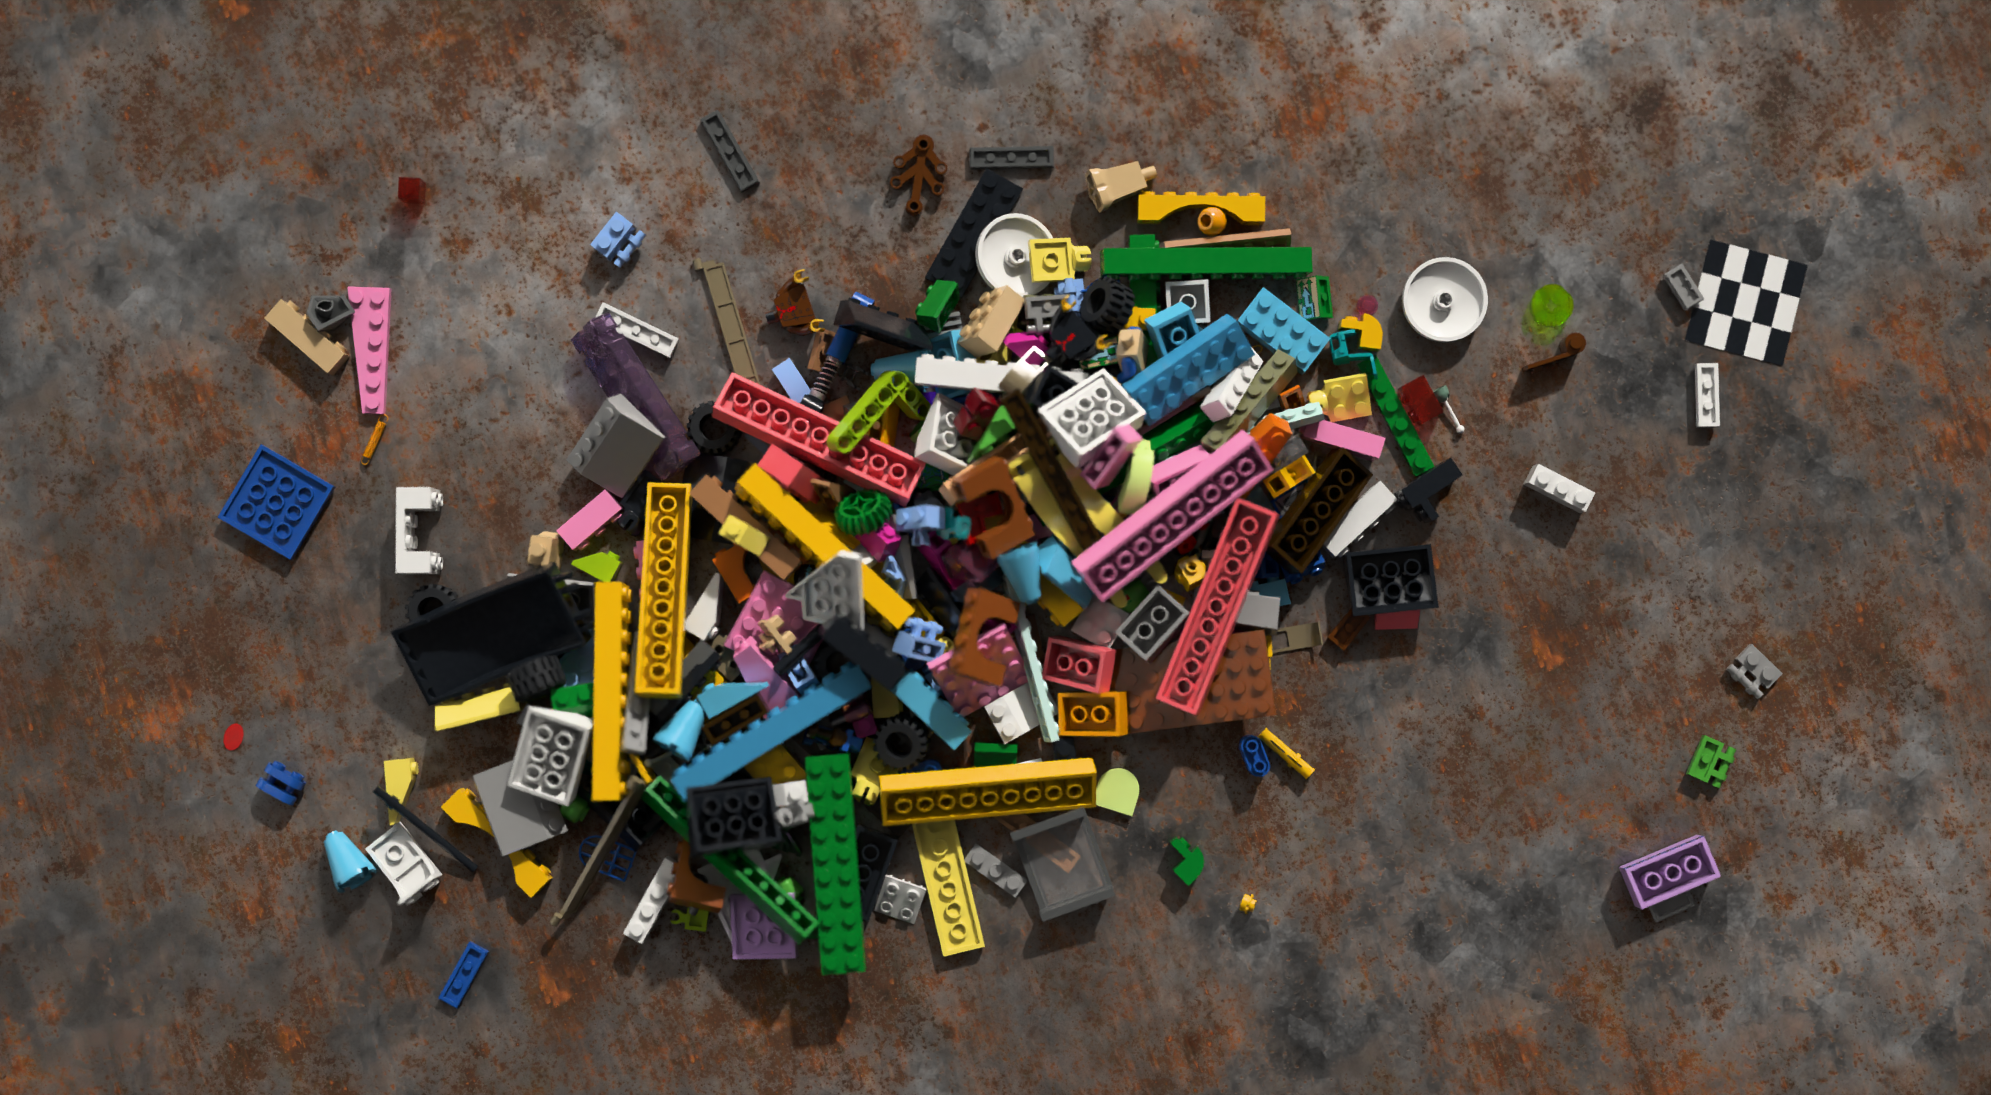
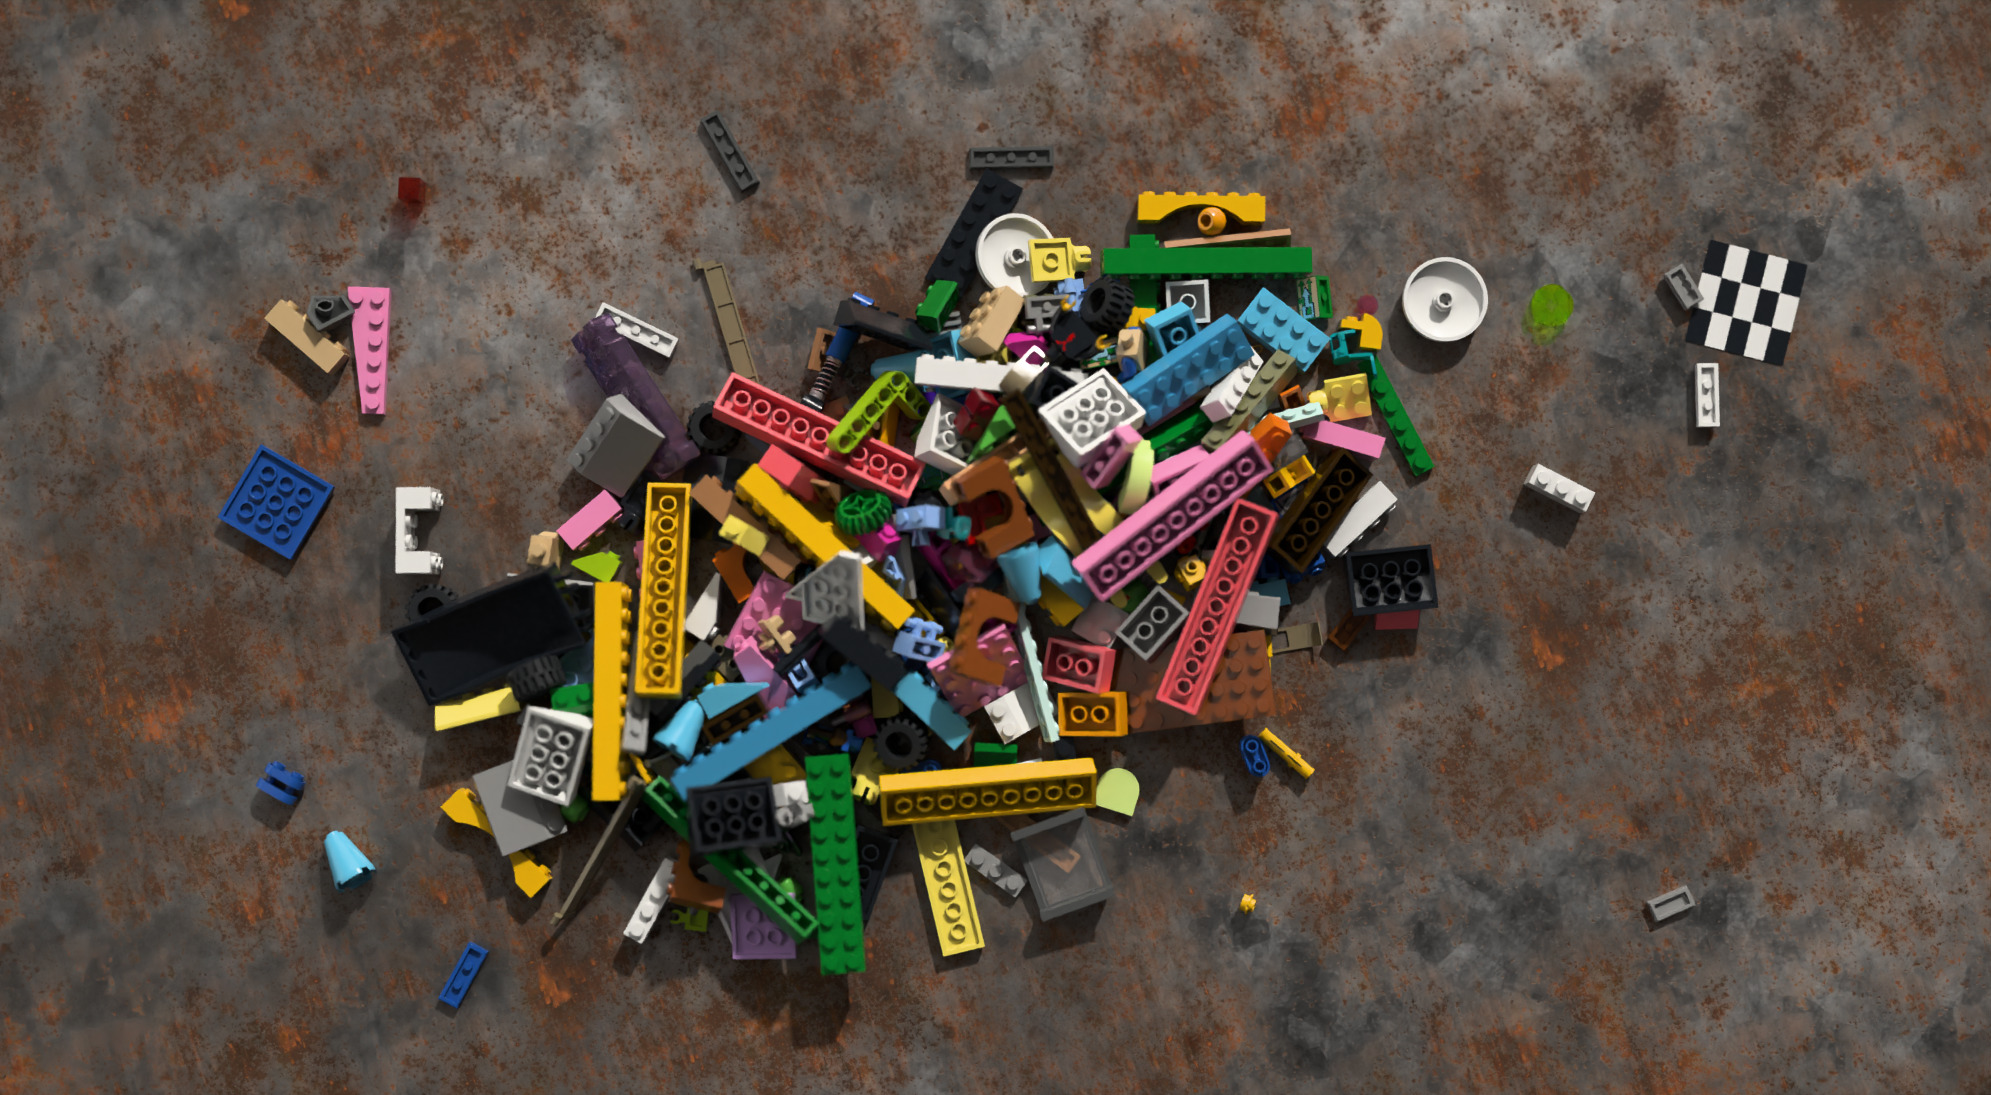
(233, 736): red sticker -> none
(373, 441): light orange piece -> none
(392, 802): black bar -> none
(400, 779): light yellow slope -> none
(404, 863): white bracket -> none
(612, 863): blue window -> none
(613, 238): light blue brick -> none
(791, 380): light blue slope -> none
(794, 308): reddish brown torso -> none
(900, 899): white hinge -> none
(919, 170): reddish brown plant -> none
(1117, 183): tan piece -> none
(1193, 862): green brick -> none
(1418, 491): black brick -> none
(1420, 400): clear red piece -> none
(1442, 395): hinge -> none
(1568, 346): reddish brown door -> none
(1669, 871): lavender brick -> none
(1705, 759): bright green plate -> none
(1758, 666): light grey plate -> none

